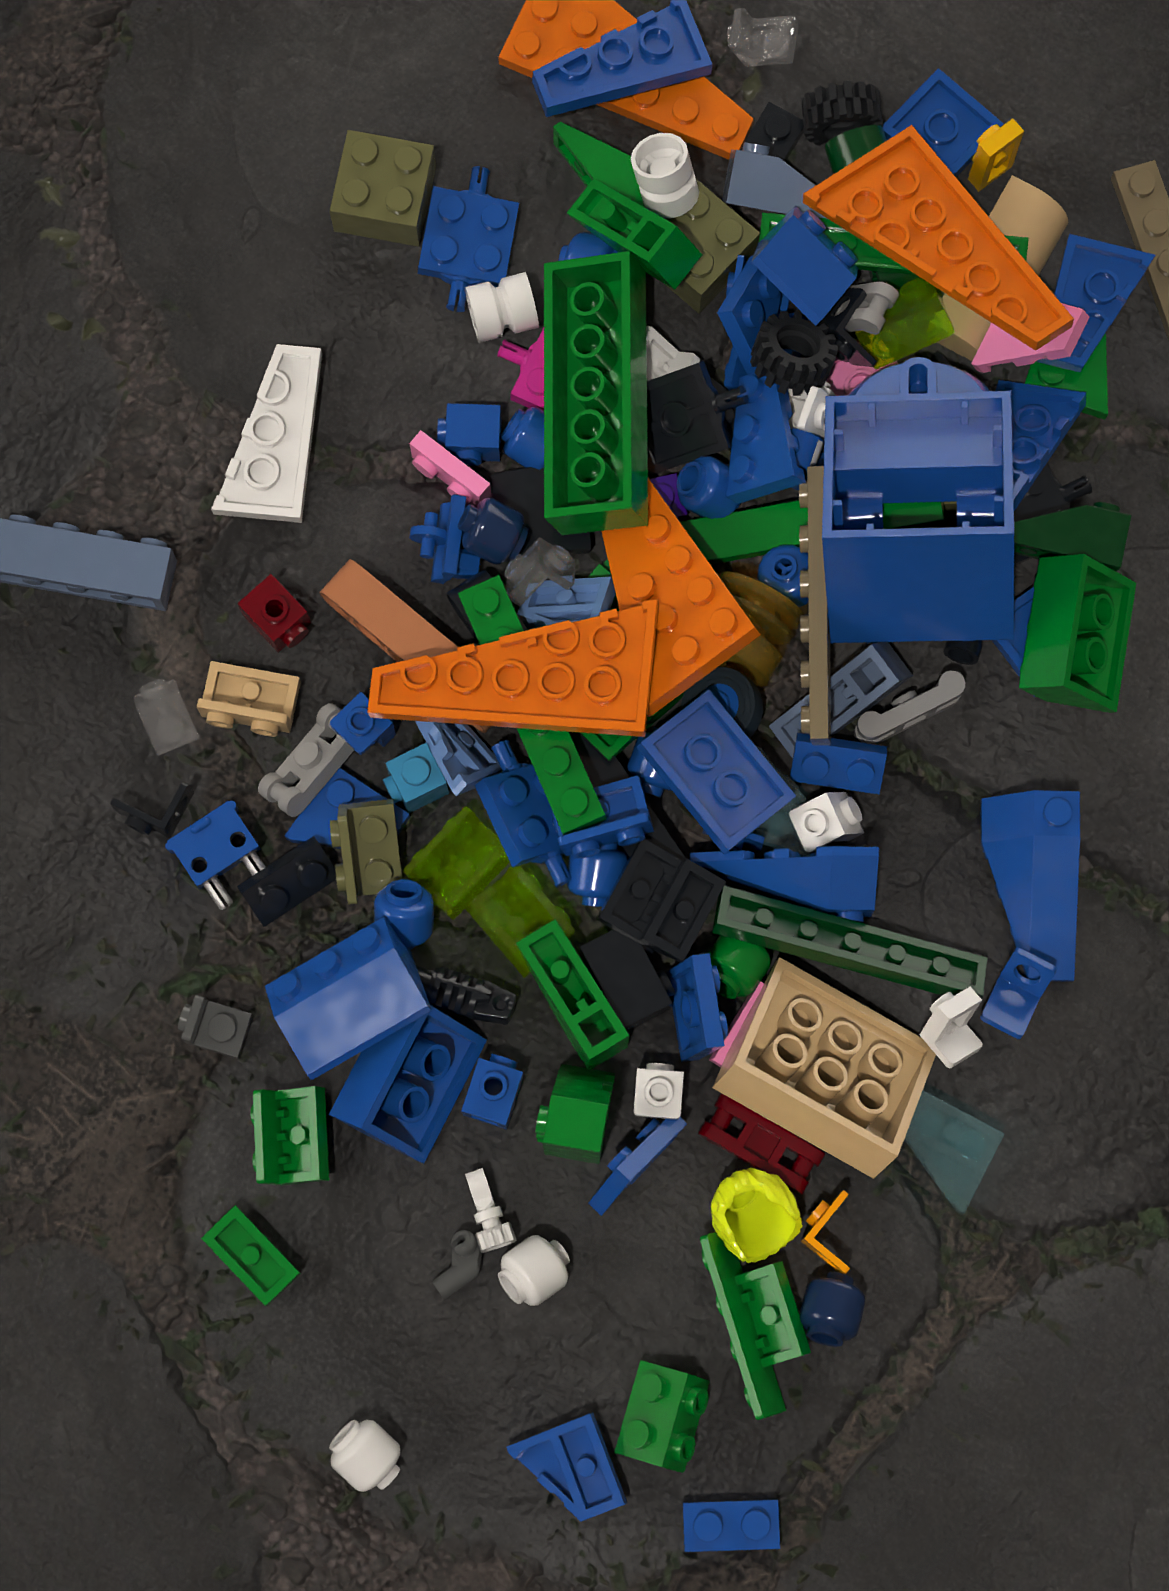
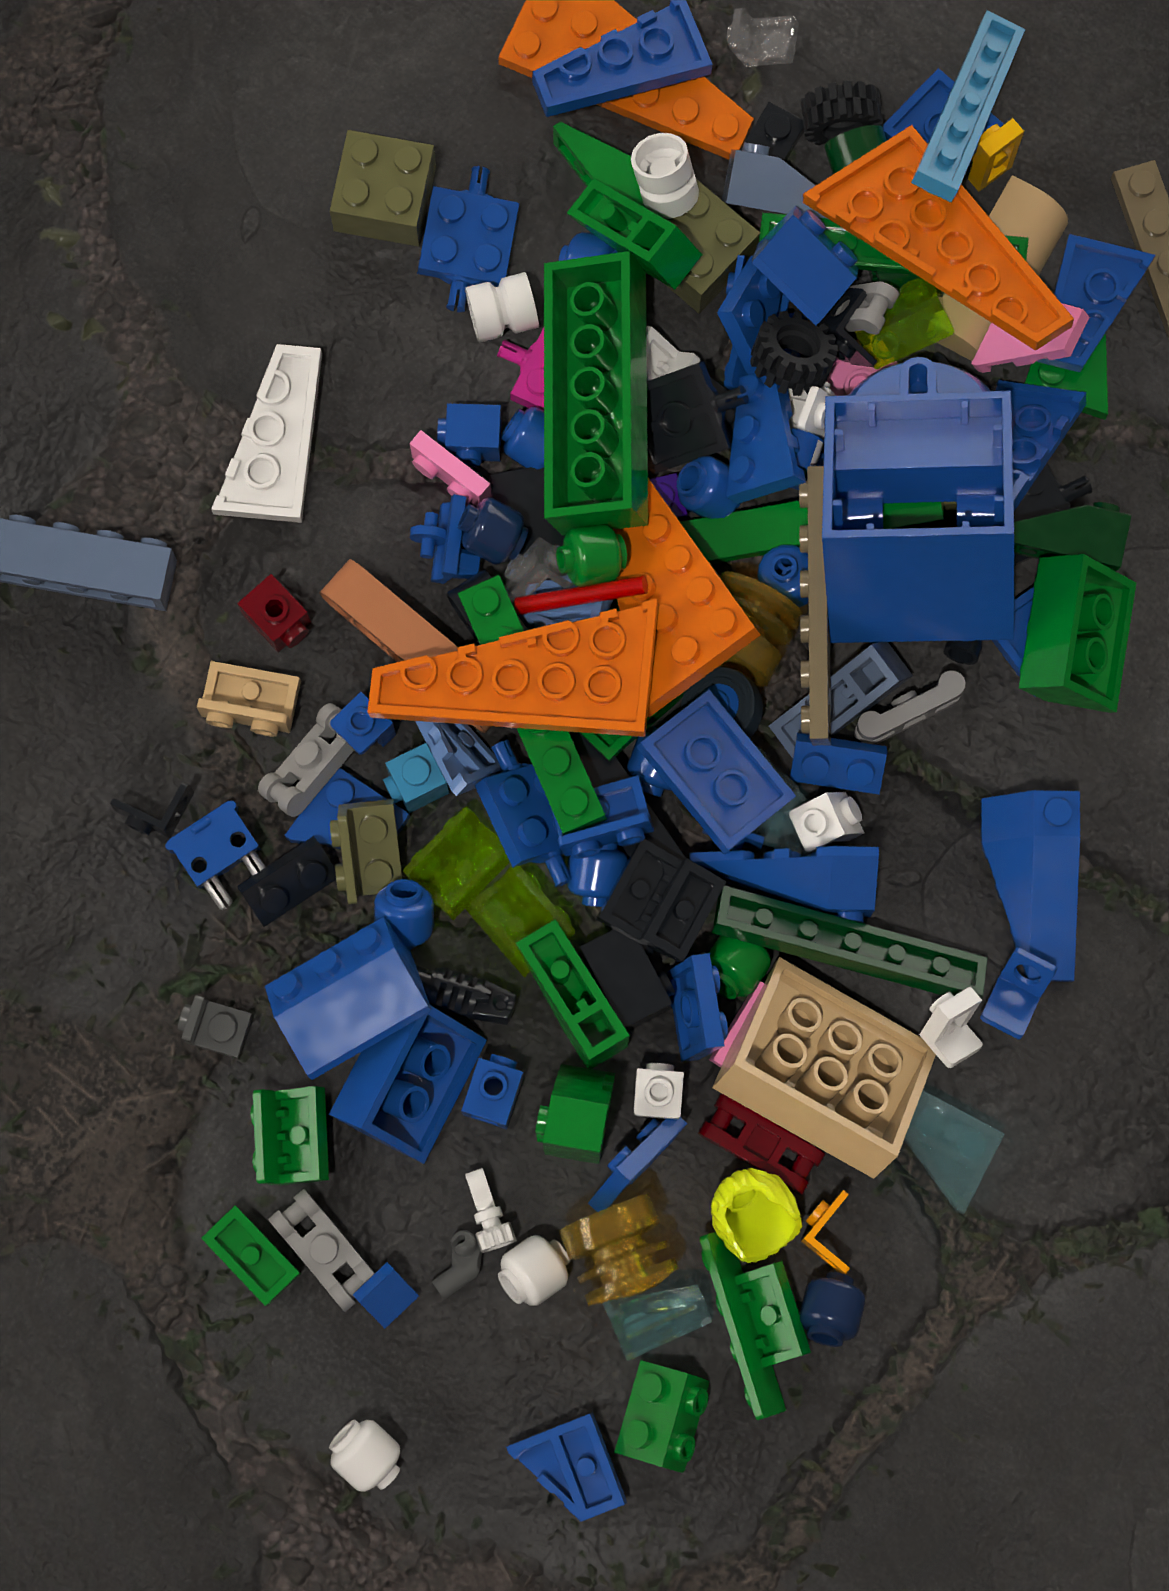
(165, 716): clear bracket -> none
(322, 1249): none -> light grey plate
(385, 1295): none -> blue tile
(581, 595): none -> red bar
(592, 555): none -> green head
(619, 1250): none -> clear yellow wheel
(656, 1318): none -> clear light blue wing
(731, 1525): blue plate -> none
(968, 107): none -> dark azure plate

